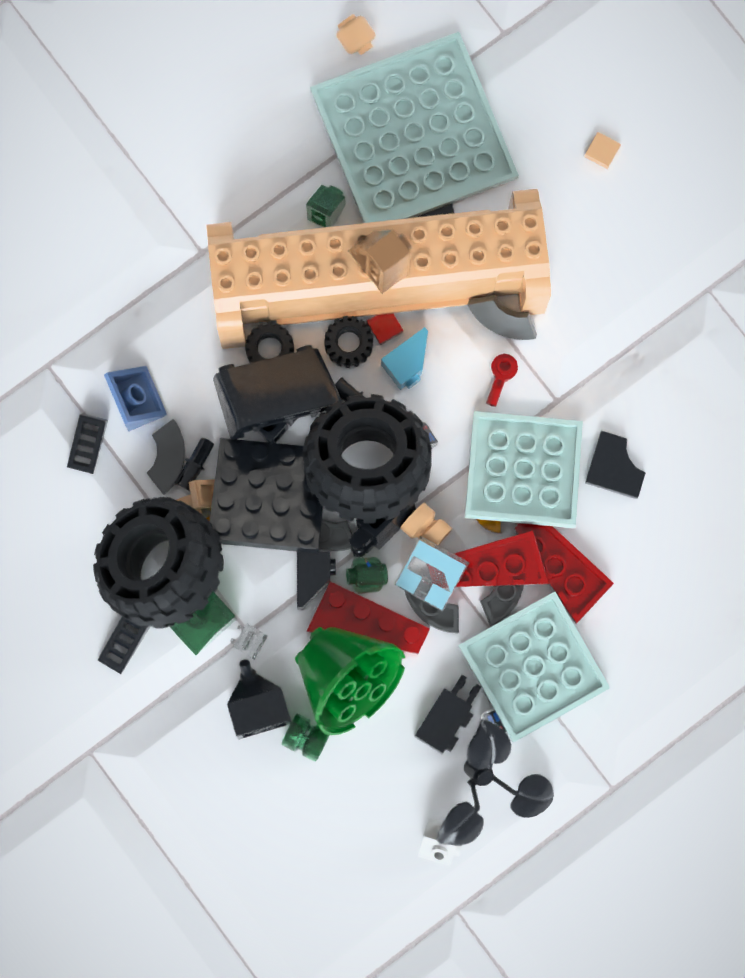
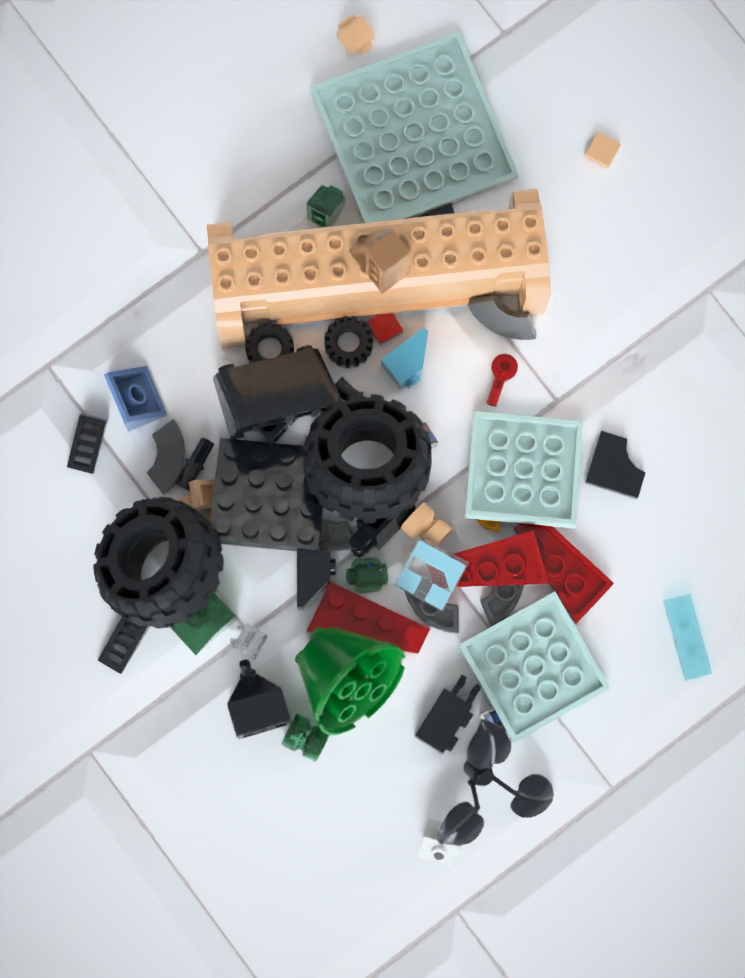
(687, 637): none -> clear light blue tile

